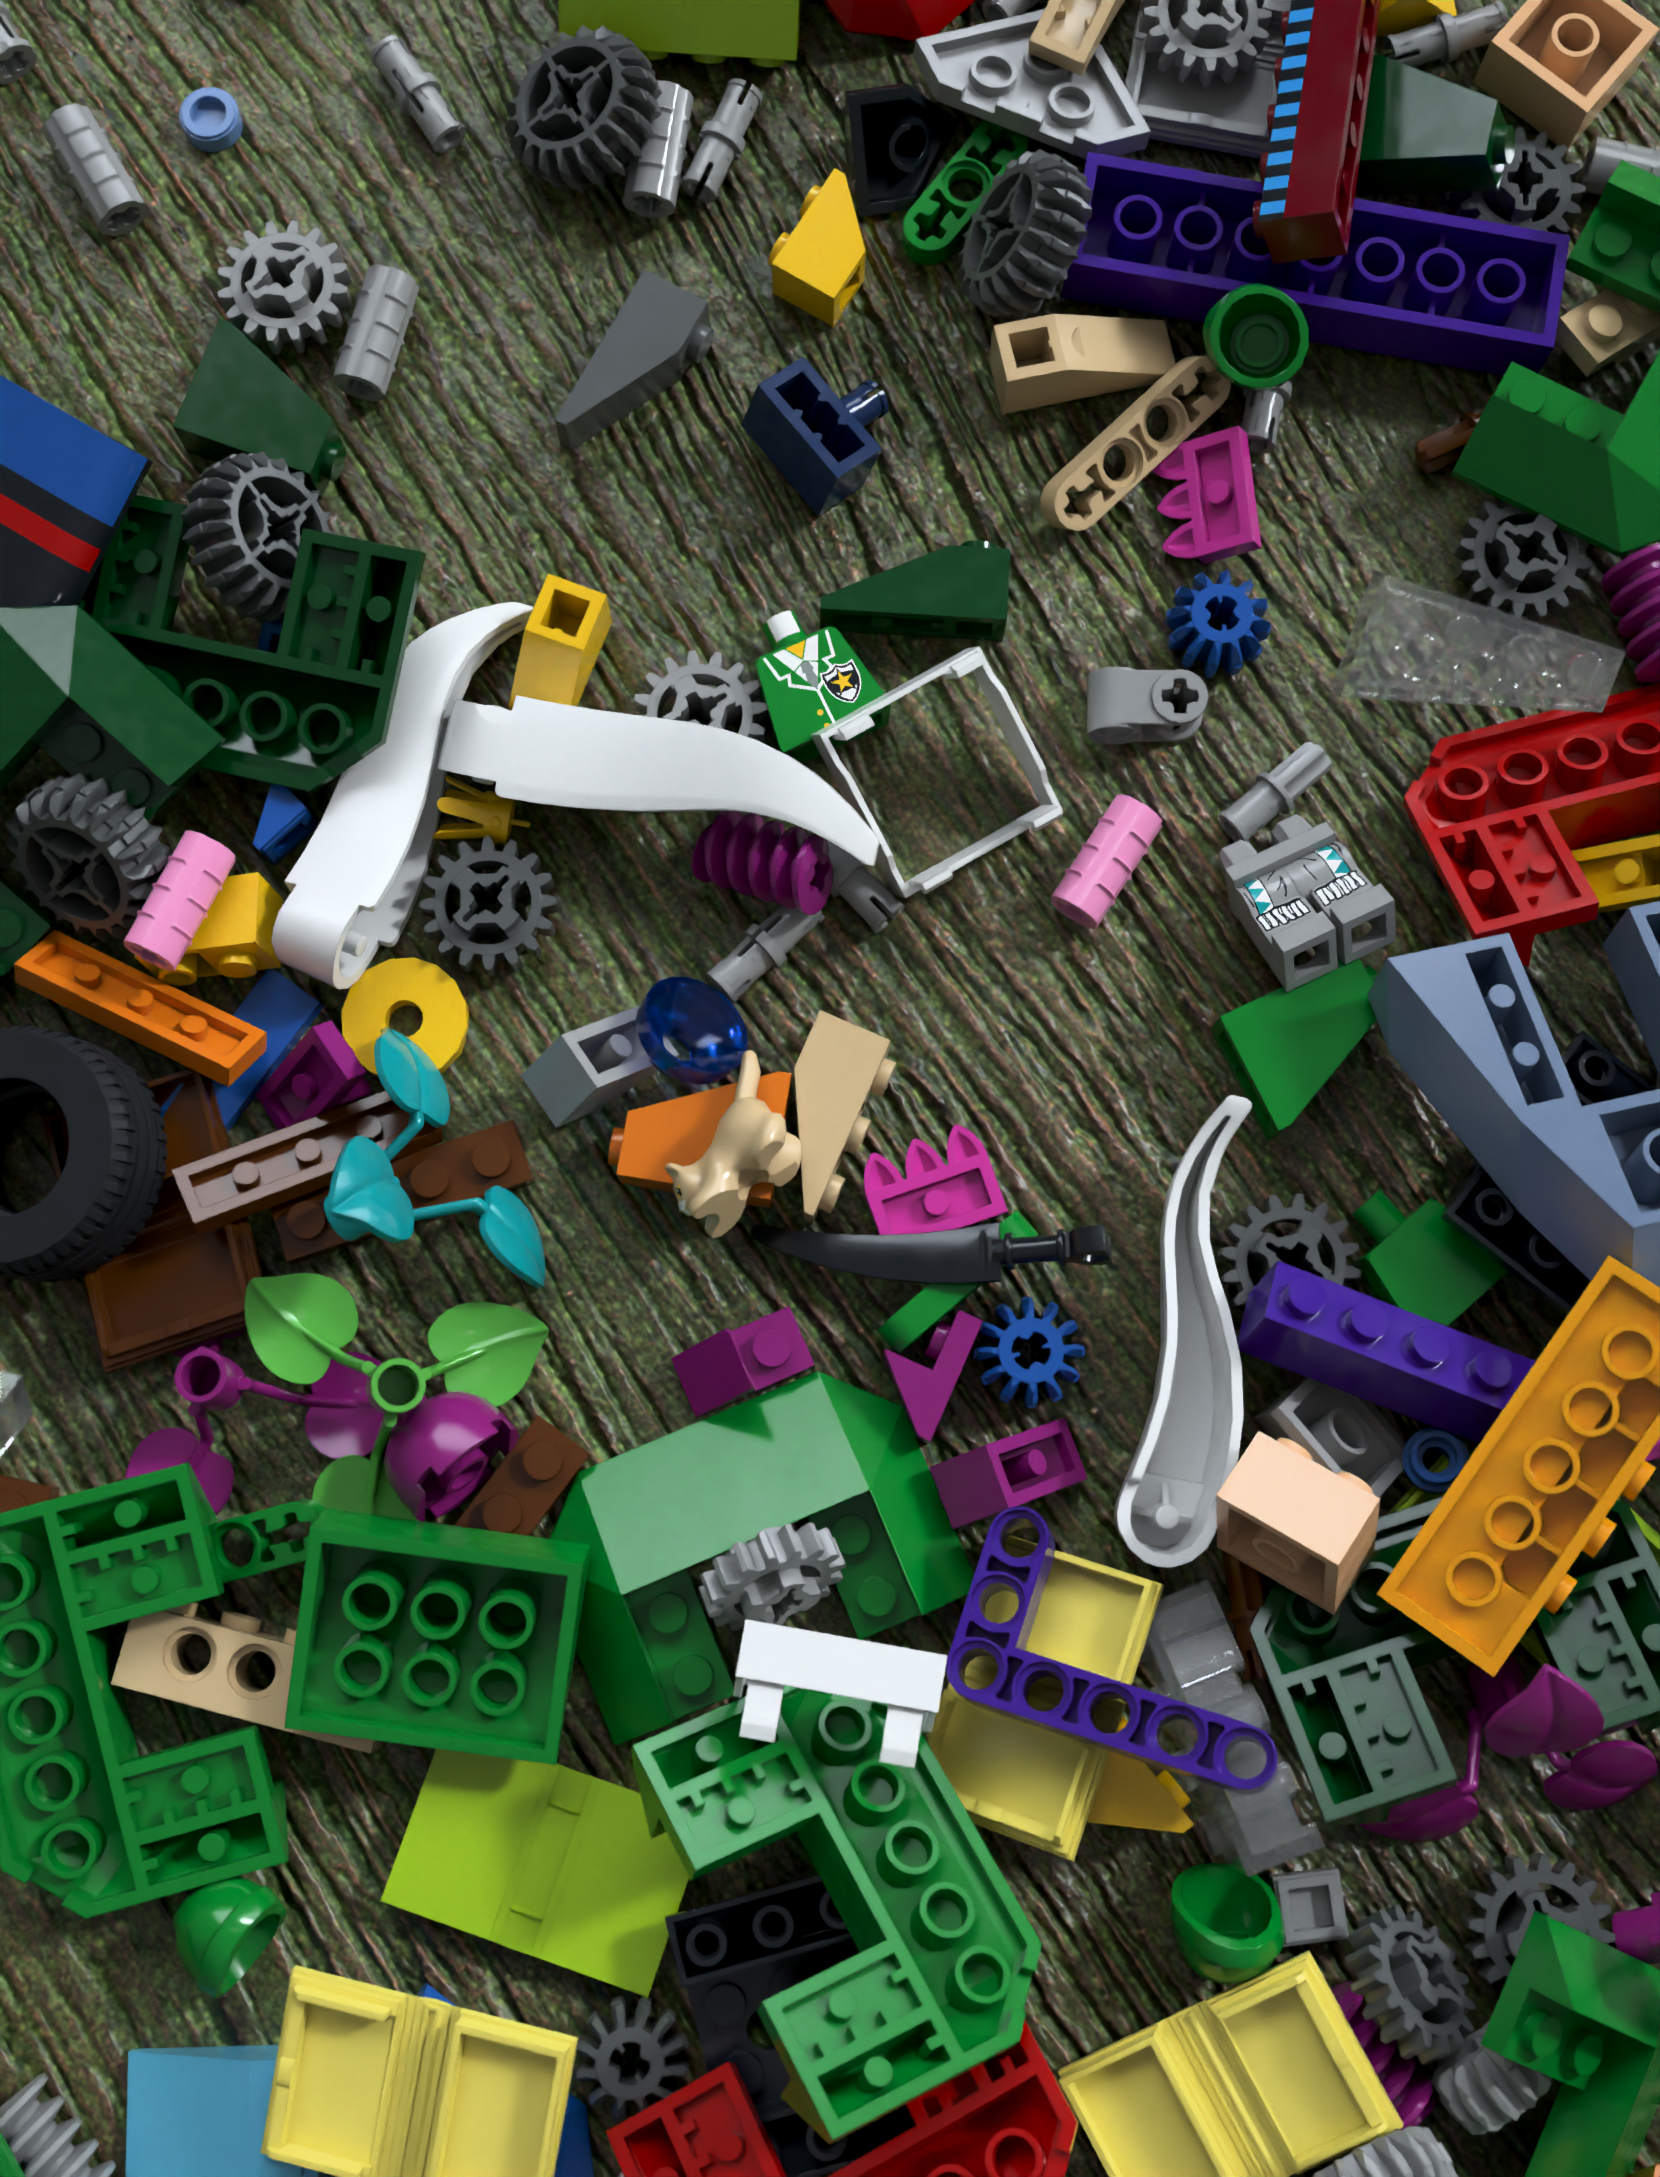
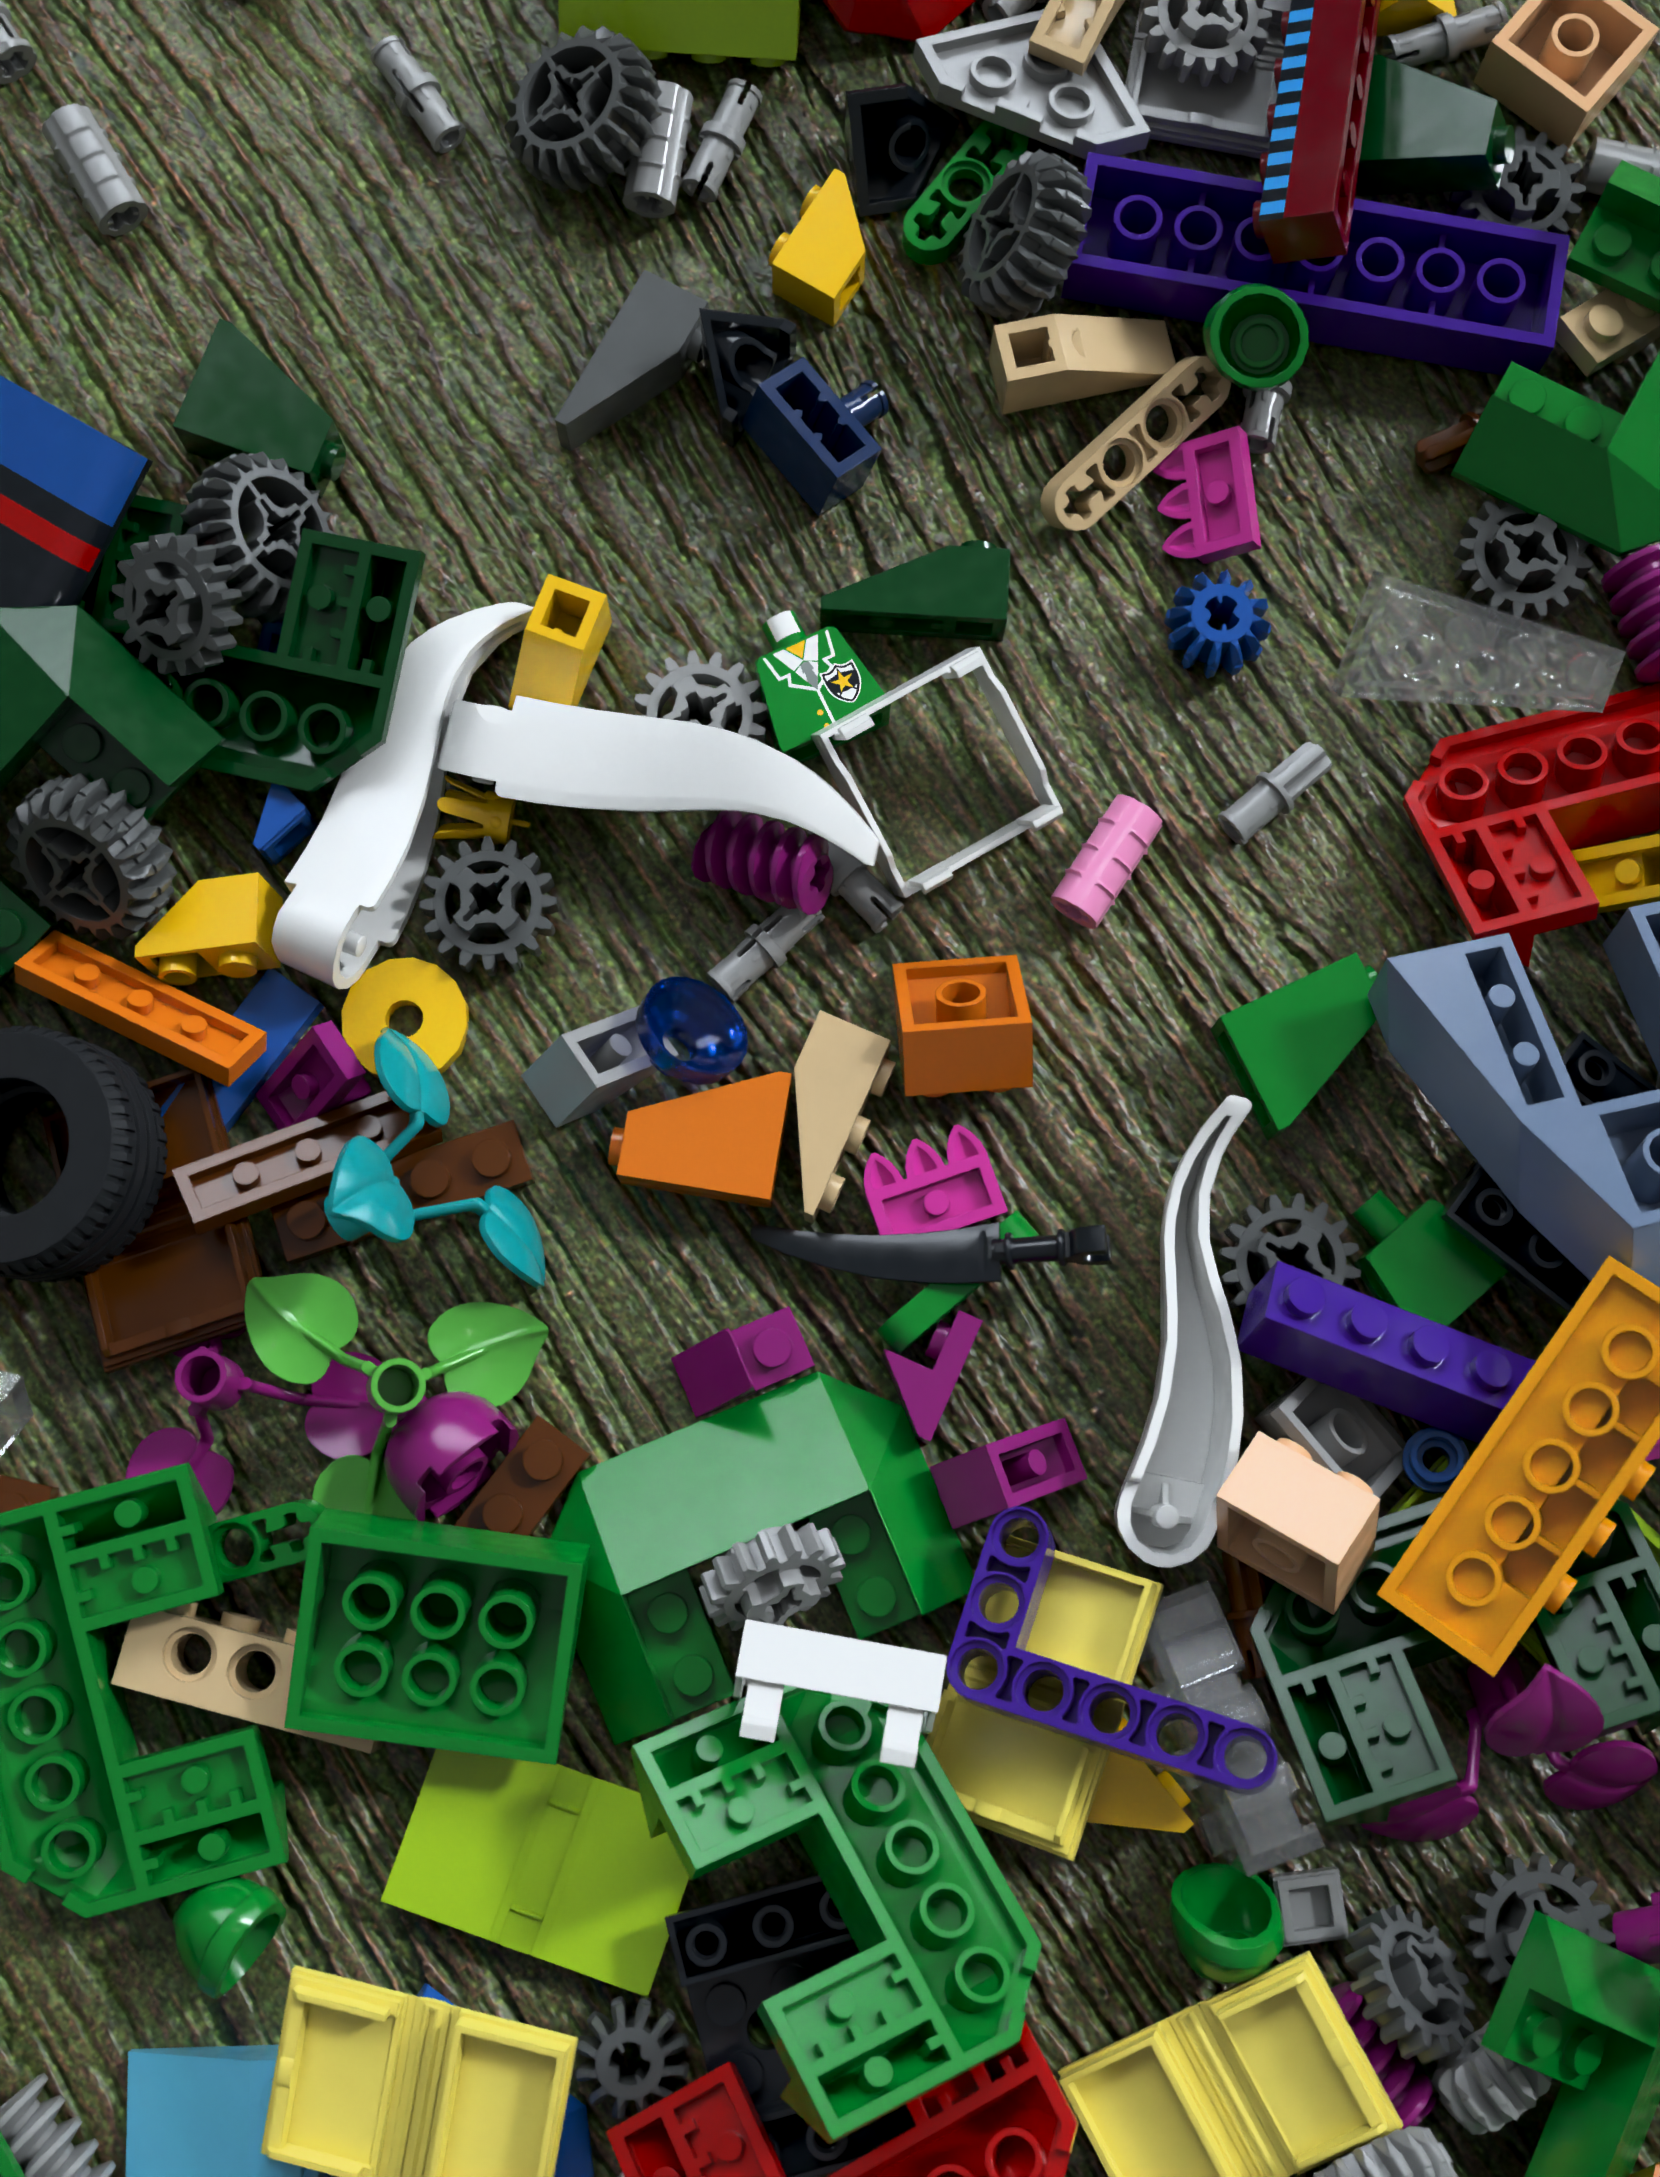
(177, 603): none -> dark grey gear
(179, 900): bright pink axle -> none
(210, 119): medium blue tile -> none
(278, 261): light grey gear -> none
(376, 333): light grey axle -> none
(737, 357): none -> black slope
(745, 1150): tan animal -> none
(963, 1026): none -> orange slope
(1037, 1373): blue gear -> none
(1135, 705): light grey piece -> none
(1303, 898): light grey hips -> none

